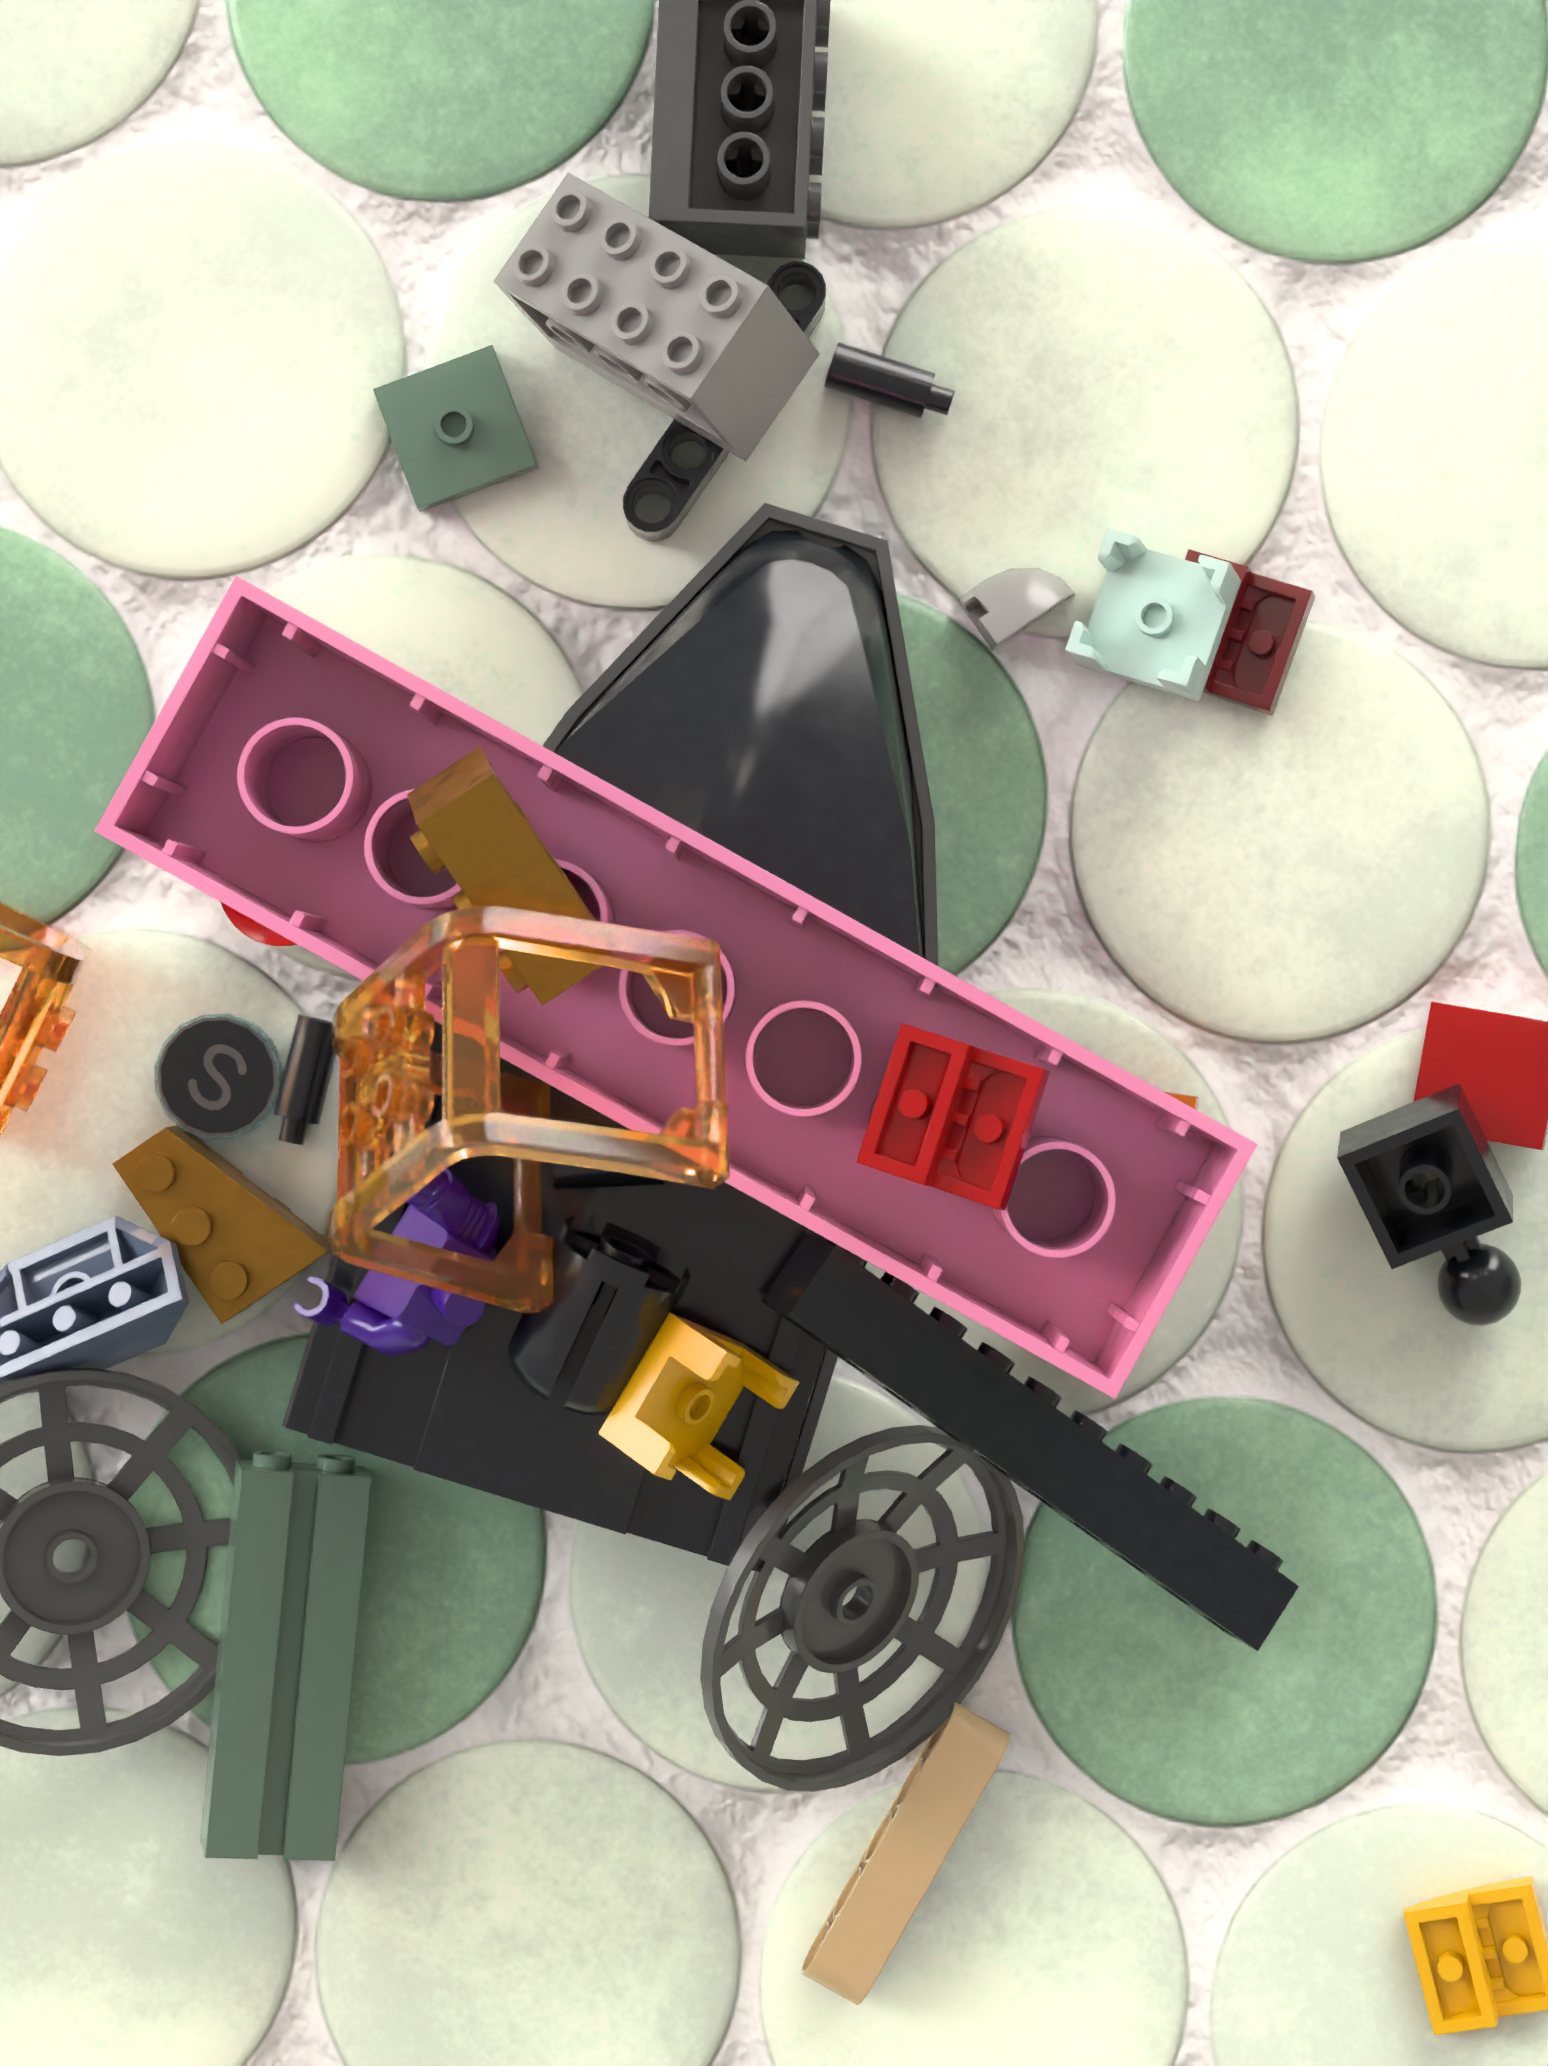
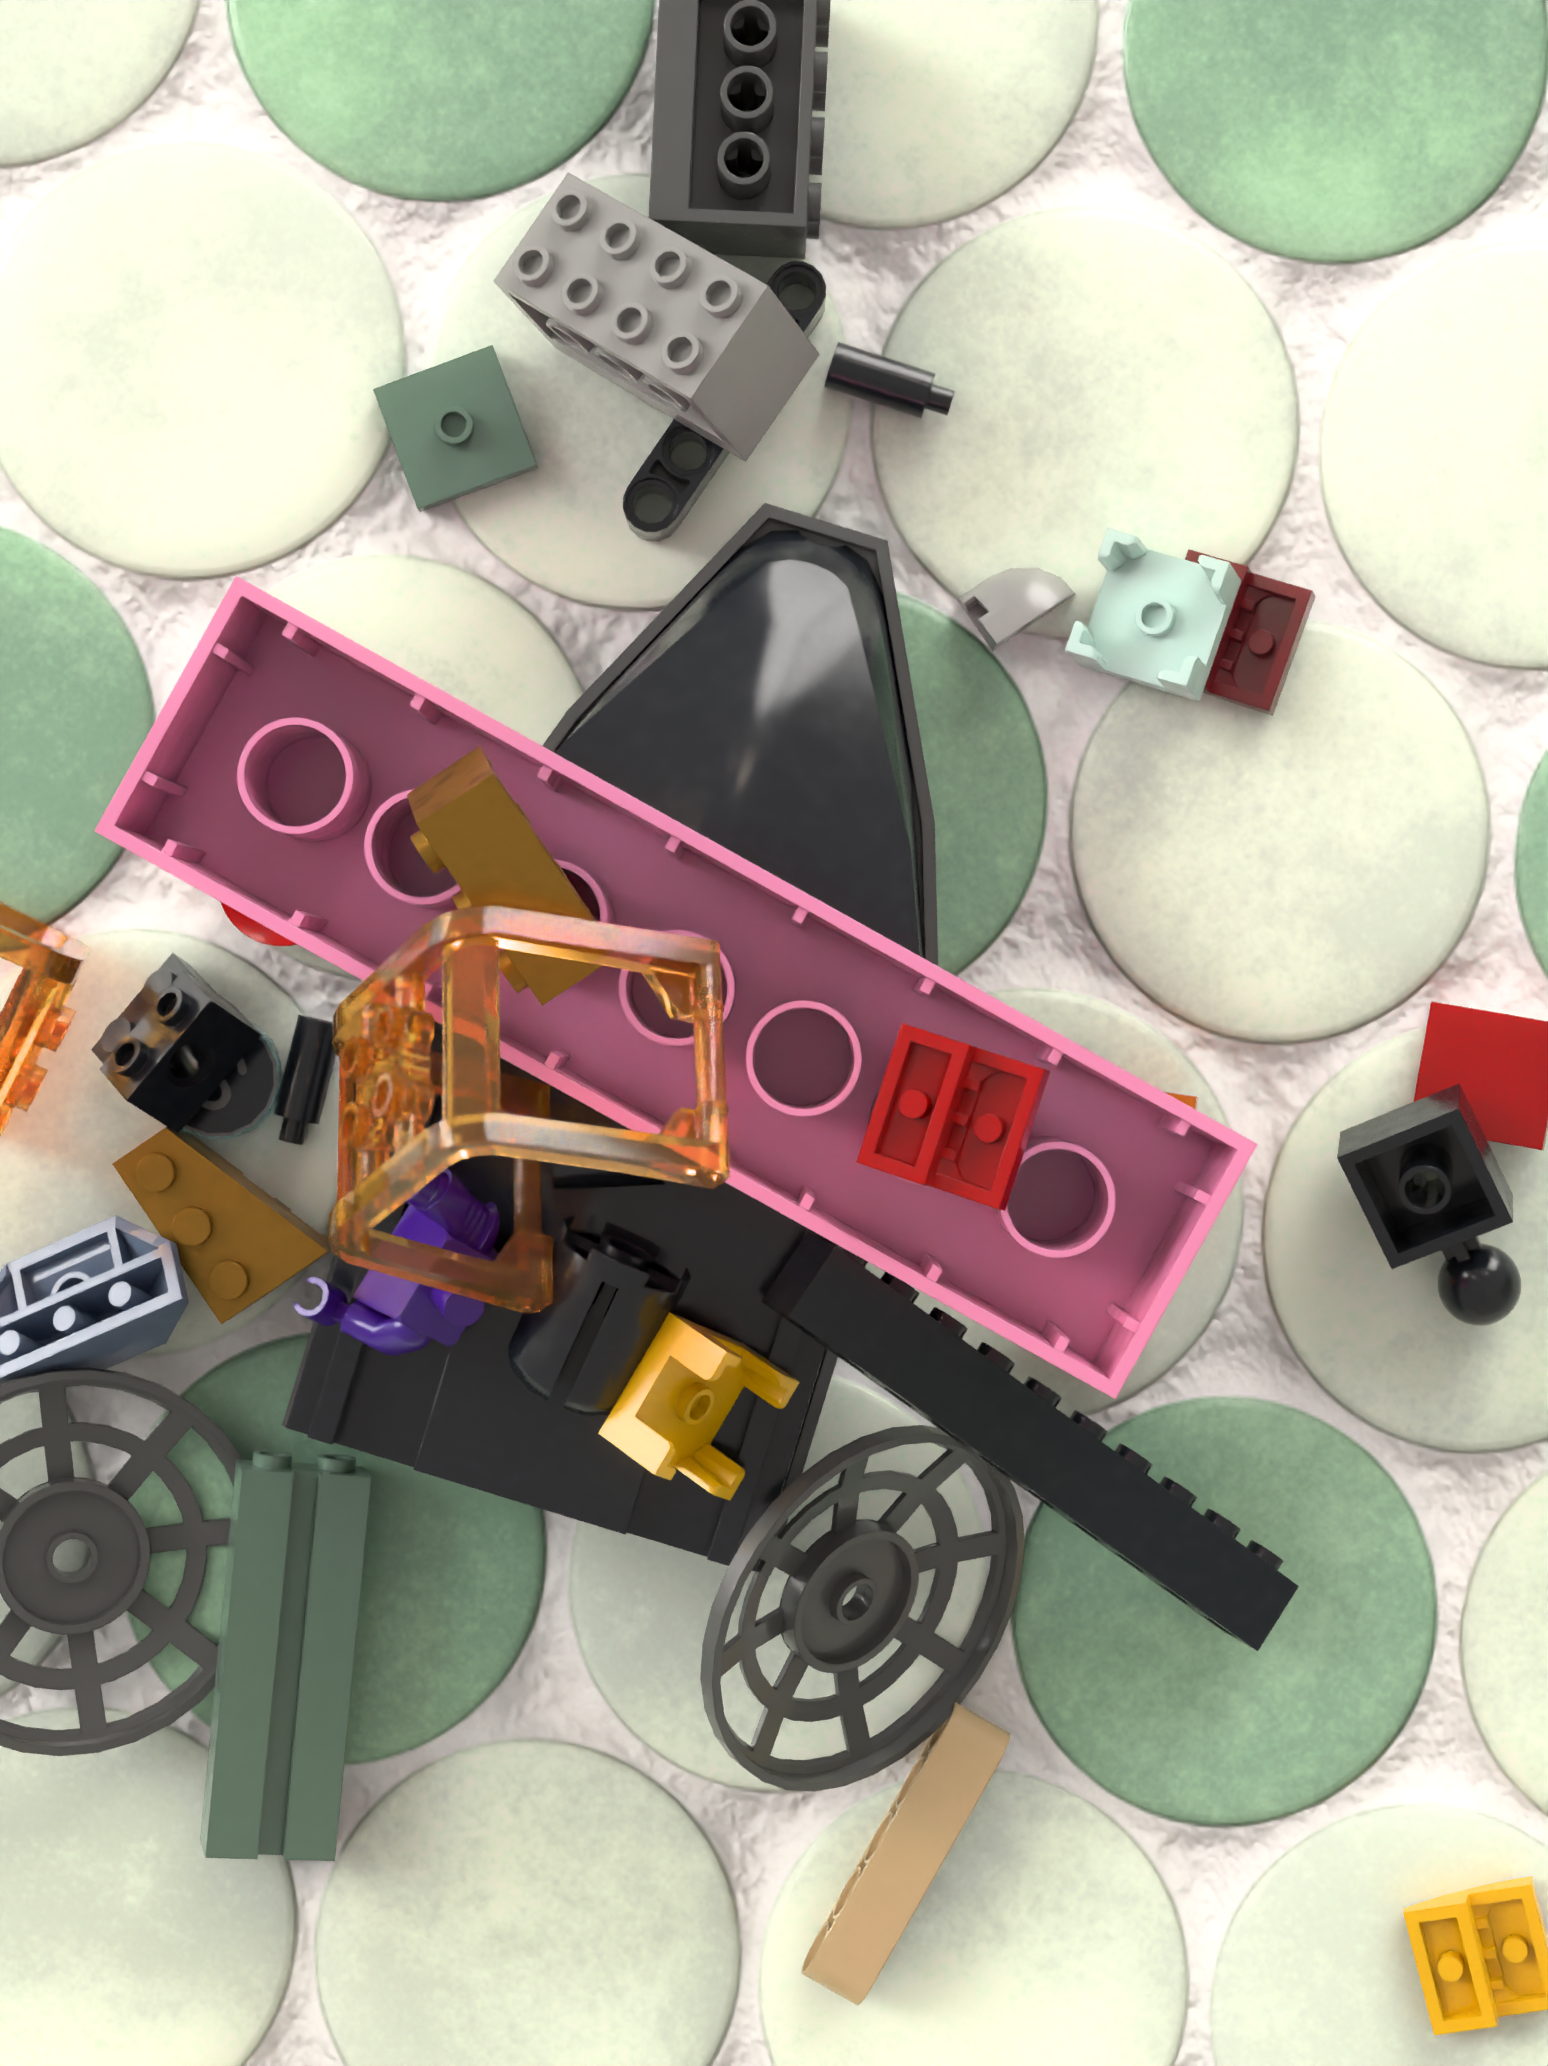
(174, 1044): none -> black brick

